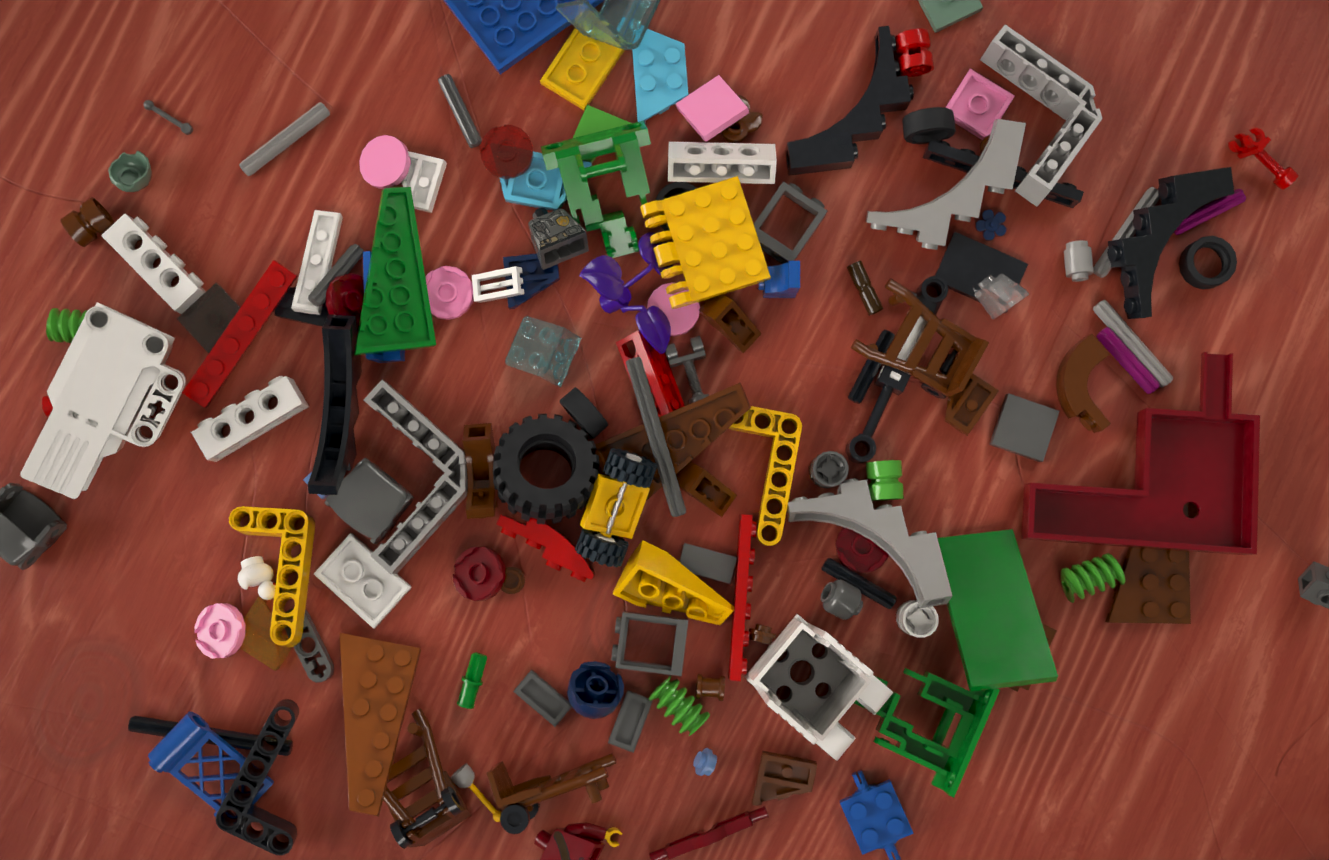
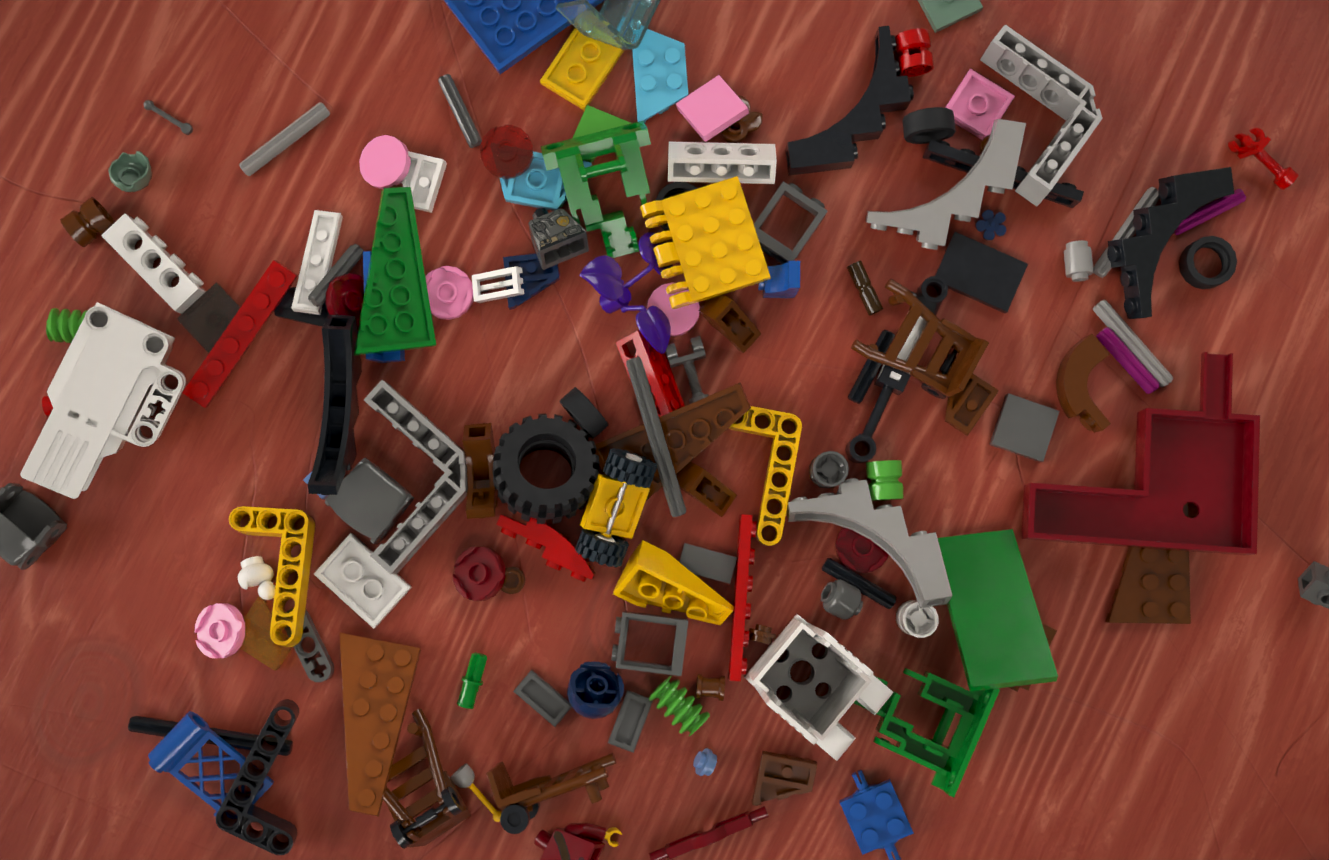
(209, 434): white brick -> none
(543, 350): clear light blue bracket -> none
(999, 294): clear slope -> none
(1090, 575): bright green piece -> none

